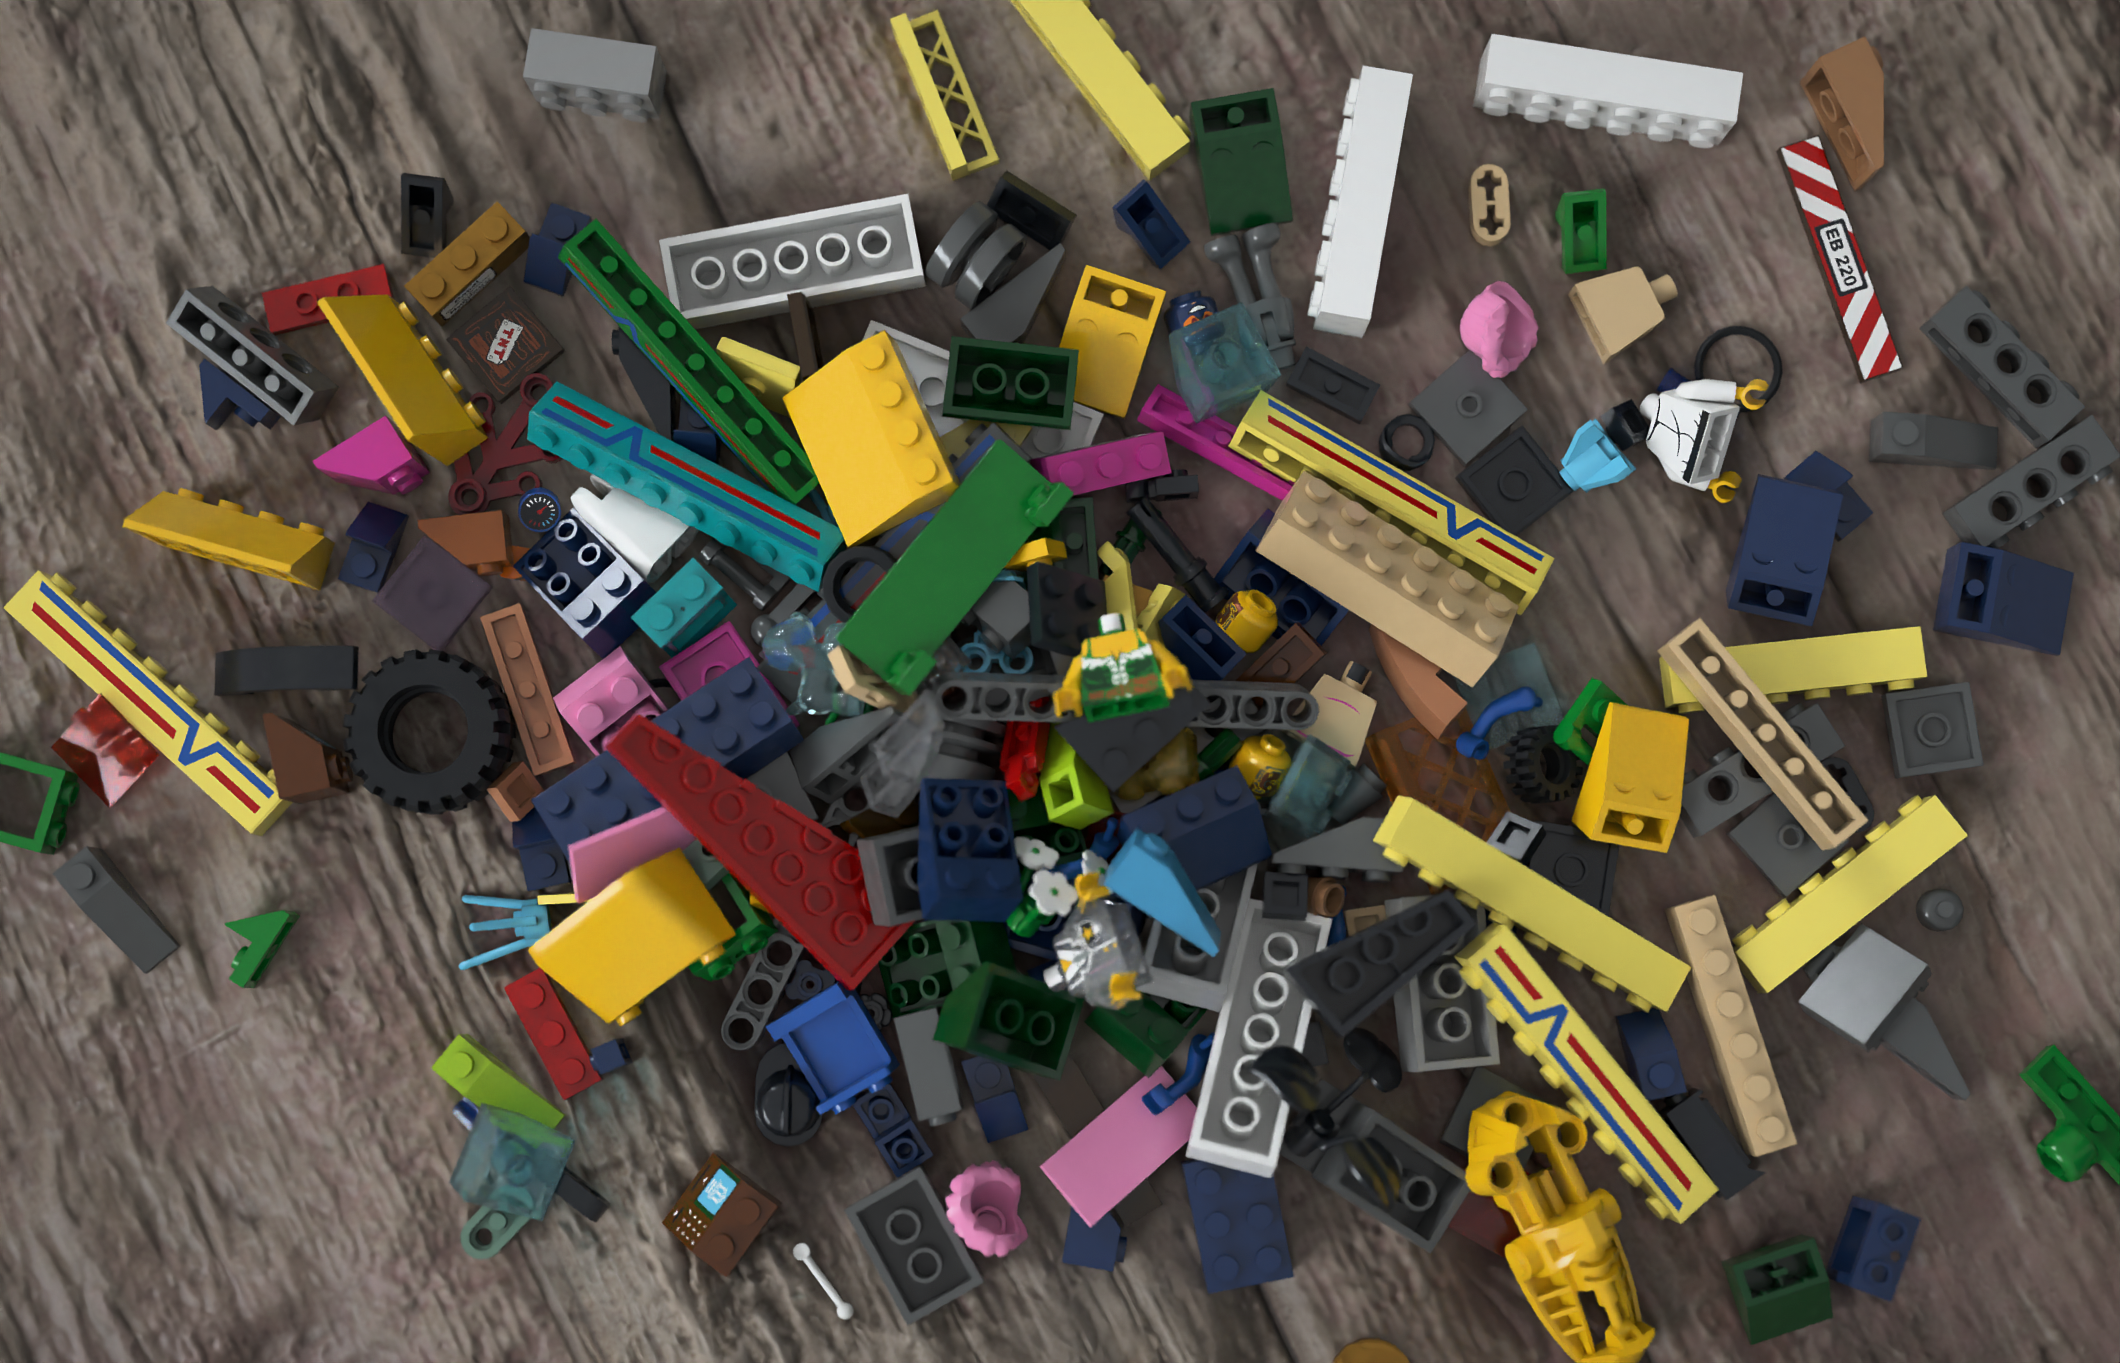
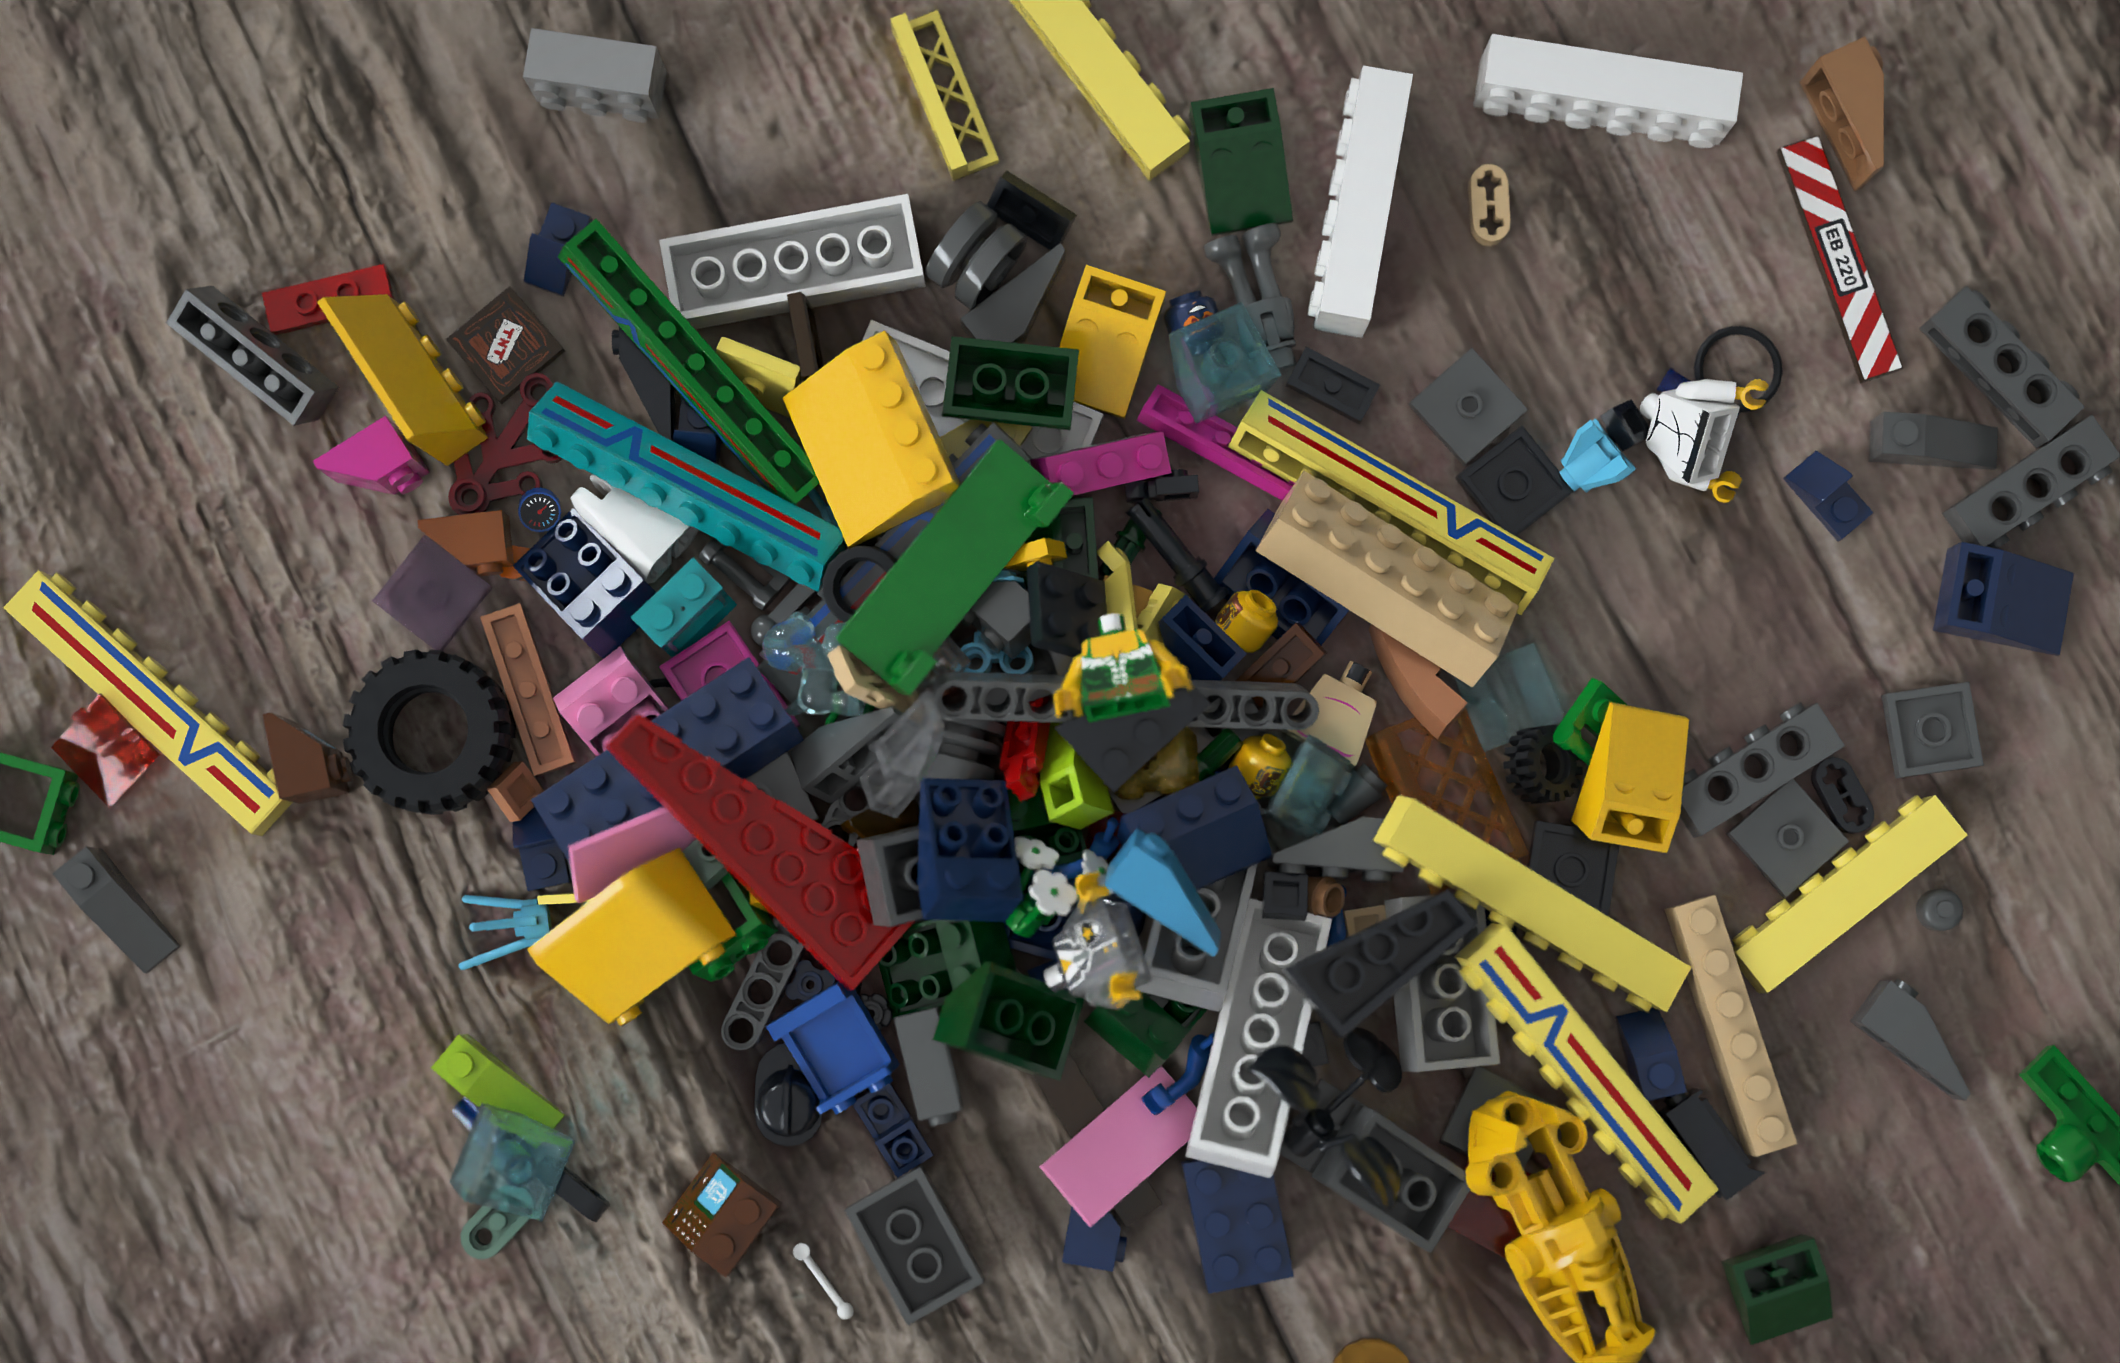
(223, 395): dark blue slope -> none
(233, 537): yellow slope -> none
(267, 935): green slope -> none
(286, 669): black slope -> none
(373, 546): dark blue slope -> none
(424, 214): black slope -> none
(469, 264): pearl gold brick -> none
(553, 1033): red plate -> none
(610, 1056): dark blue piece -> none
(987, 1208): bright pink hair -> none
(994, 1098): dark blue slope -> none
(1150, 224): dark blue slope -> none
(1385, 443): black piece -> none
(1472, 742): blue piece -> none
(1499, 329): bright pink hair -> none
(1517, 837): plate -> none
(1583, 230): green slope -> none
(1621, 308): tan torso -> none
(1762, 735): tan brick -> none
(1784, 550): dark blue slope -> none
(1818, 666): light yellow brick -> none
(1862, 986): piece -> none
(1865, 1246): dark blue window -> none

